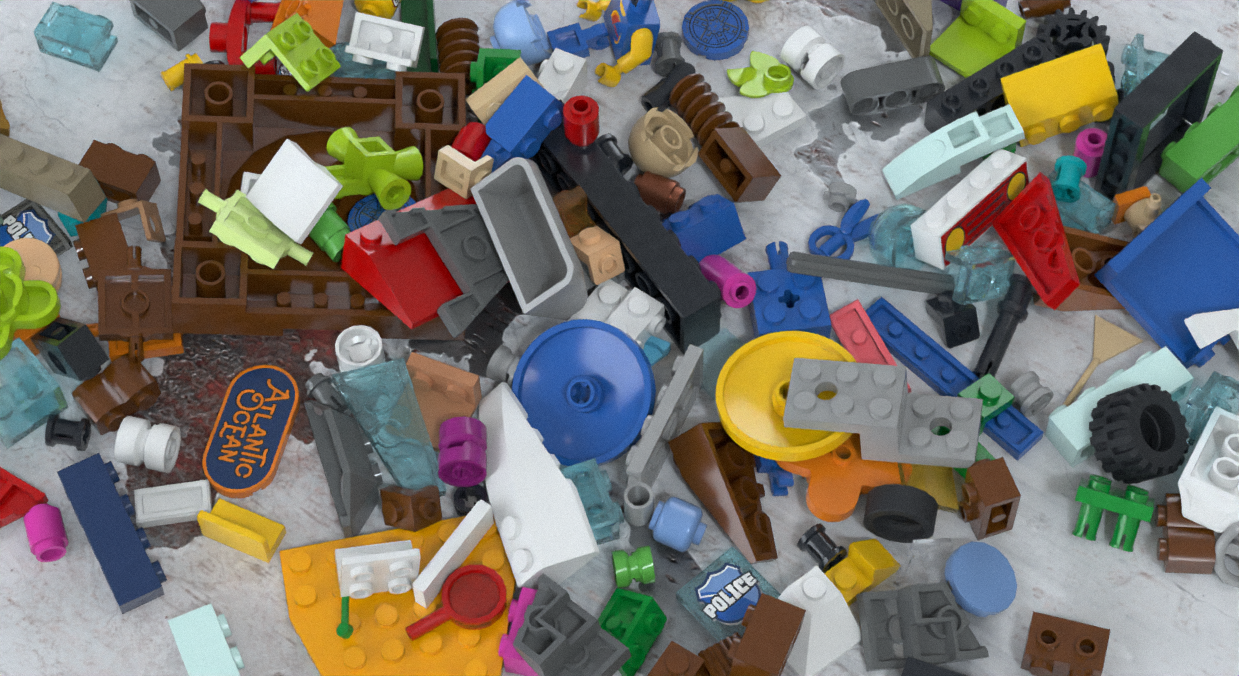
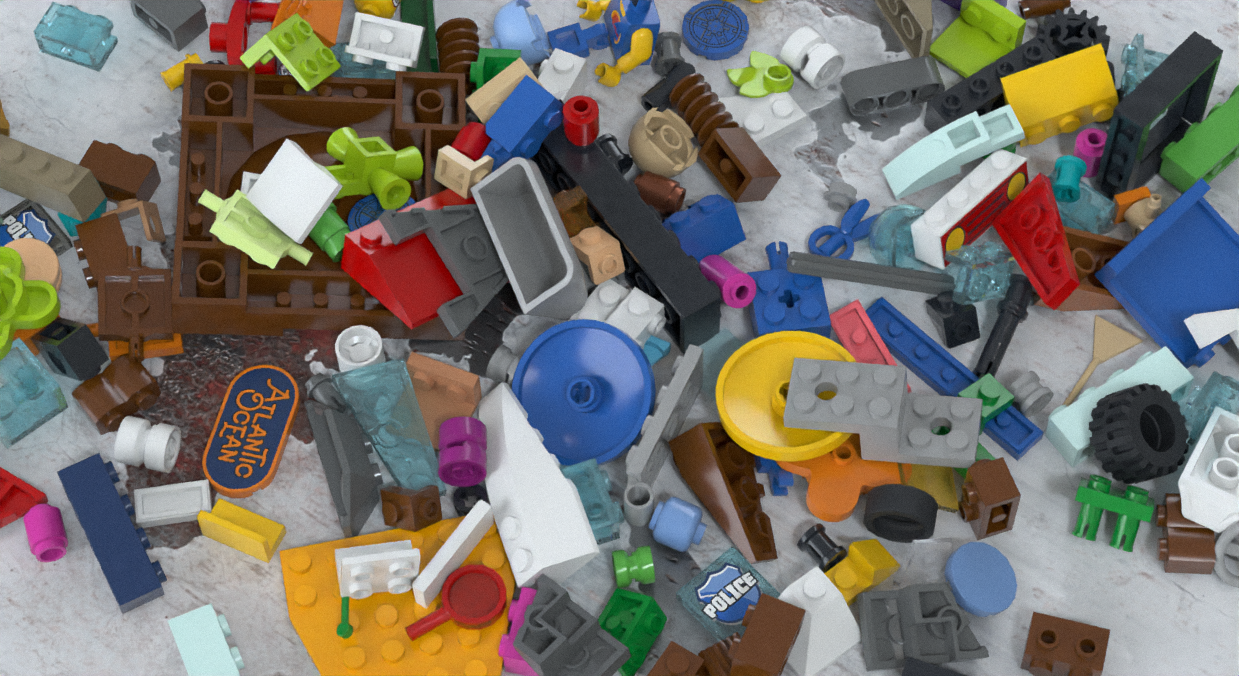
(67, 432): black bush -> none

